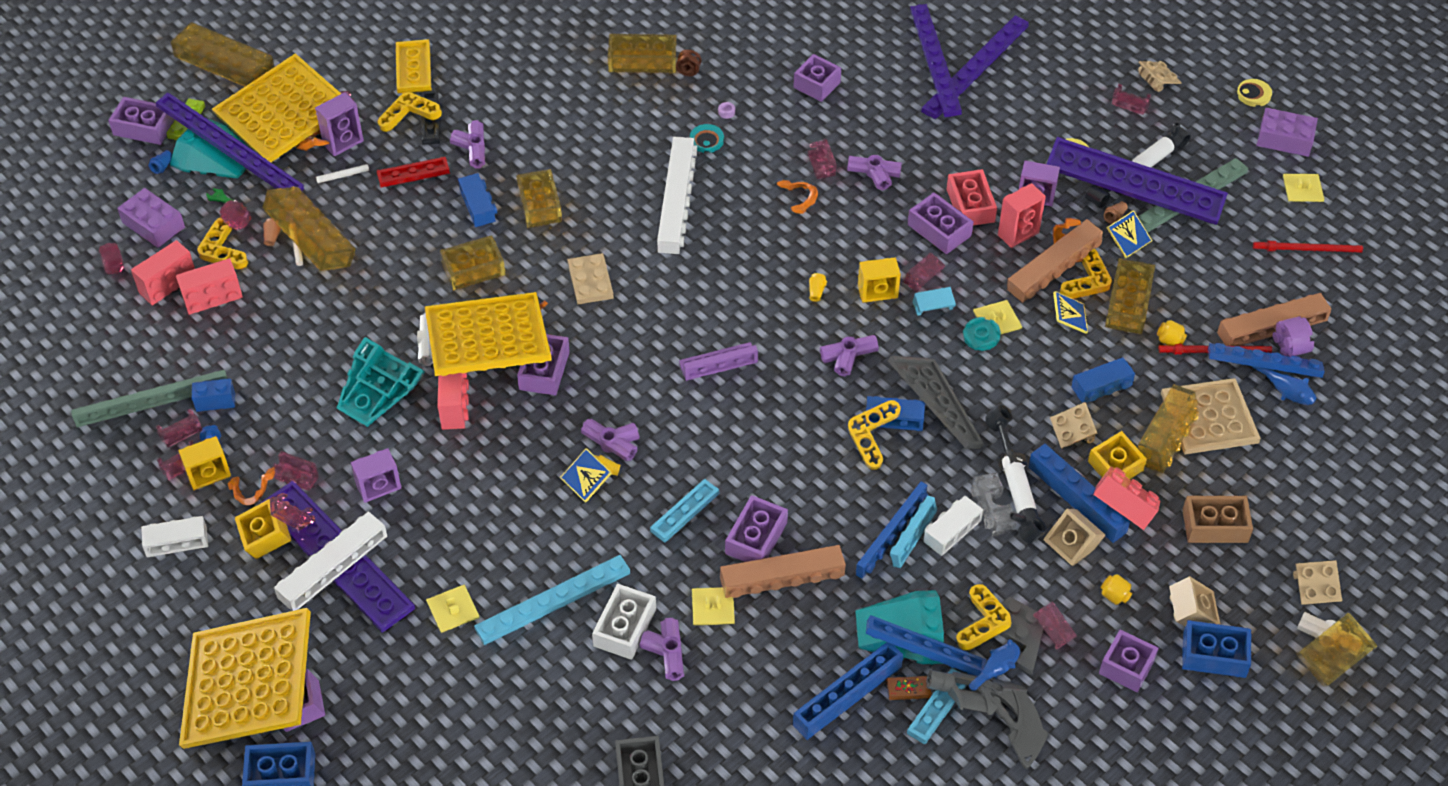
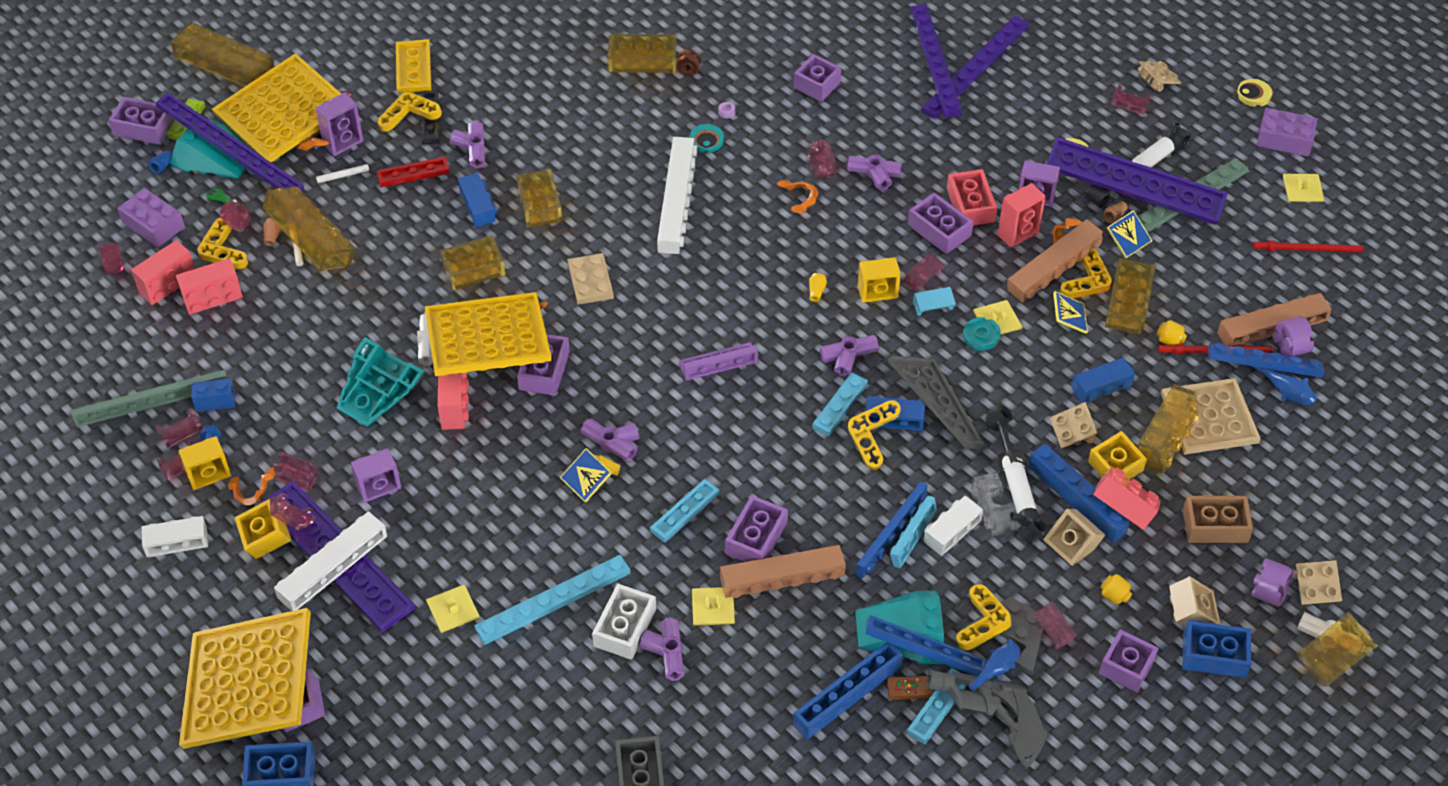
(840, 404): none -> medium azure plate
(1273, 582): none -> medium lavender brick

